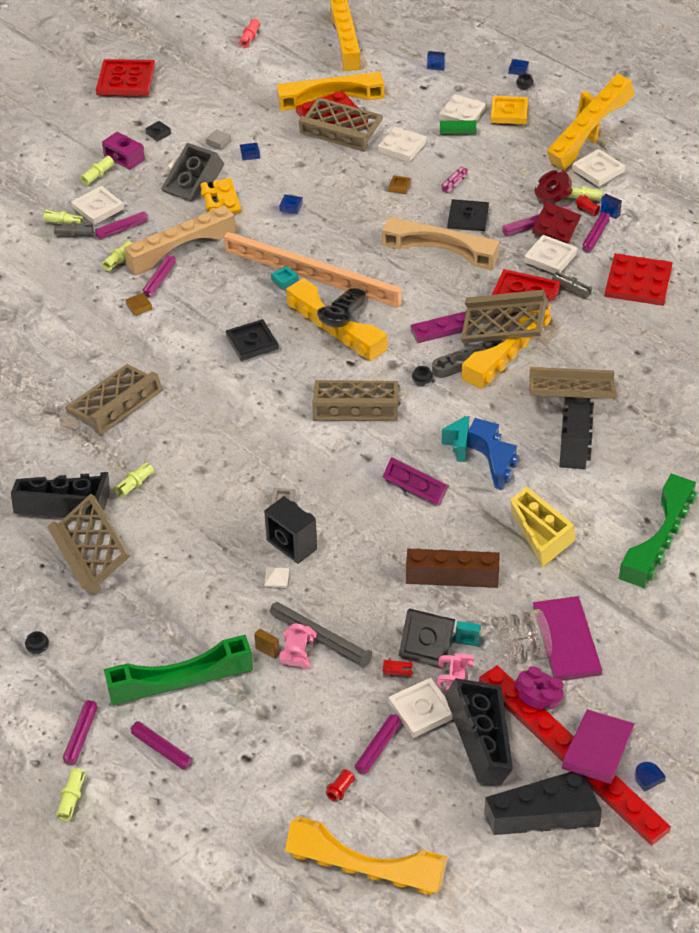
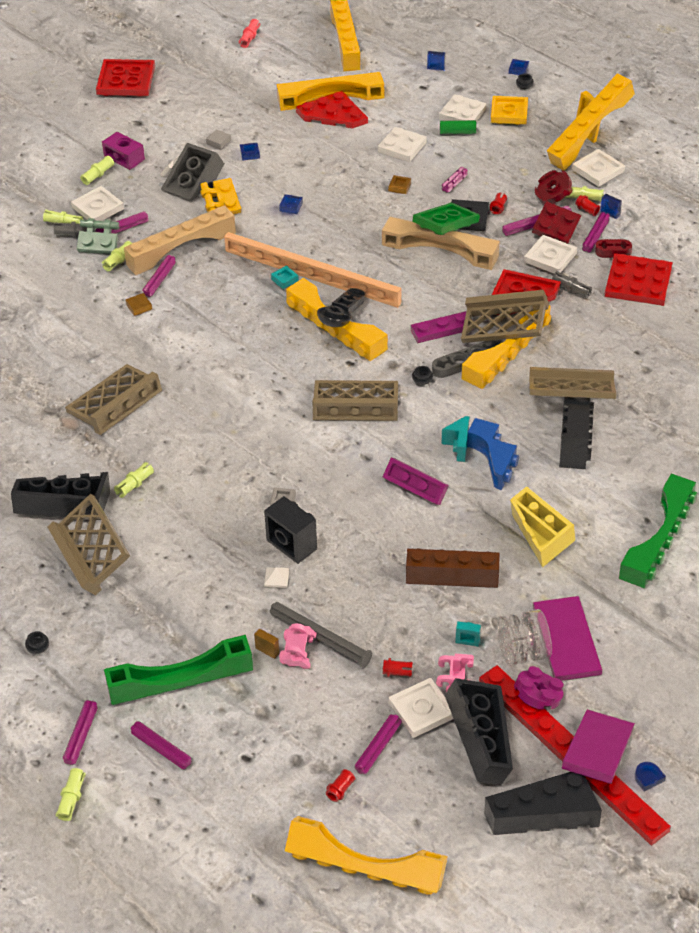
(97, 242): none -> plate
(158, 131): black plate -> none
(252, 339): black plate -> none
(336, 132): dark tan fence -> none
(426, 636): black bracket -> none
(445, 218): none -> green plate
(497, 205): none -> red pin
(607, 247): none -> dark red beam

